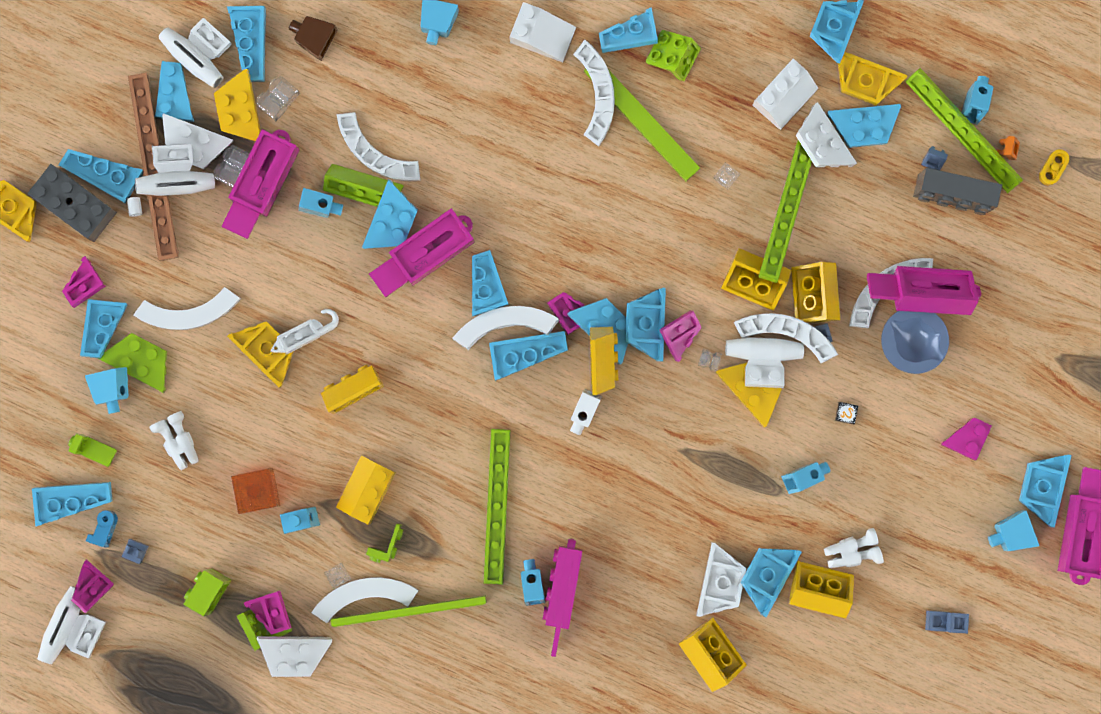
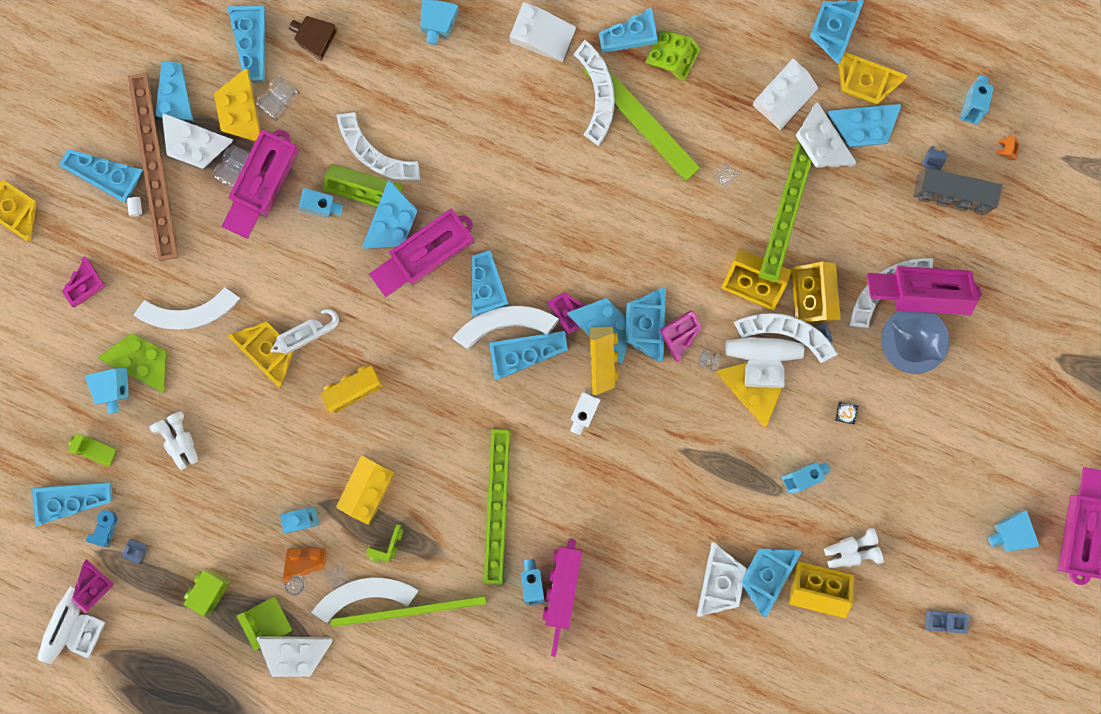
(86, 213): dark grey brick -> none
(99, 326): medium azure wing -> none
(174, 173): white plate -> none
(198, 50): white plate -> none
(255, 491): clear orange brick -> none
(271, 612): dark pink wing -> none
(293, 588): none -> clear wheel
(303, 561): none -> orange wing
(713, 655): yellow slope -> none
(964, 130): lime tile -> none
(969, 438): dark pink wing -> none
(1044, 487): medium azure wing -> none
(1053, 168): yellow plate -> none

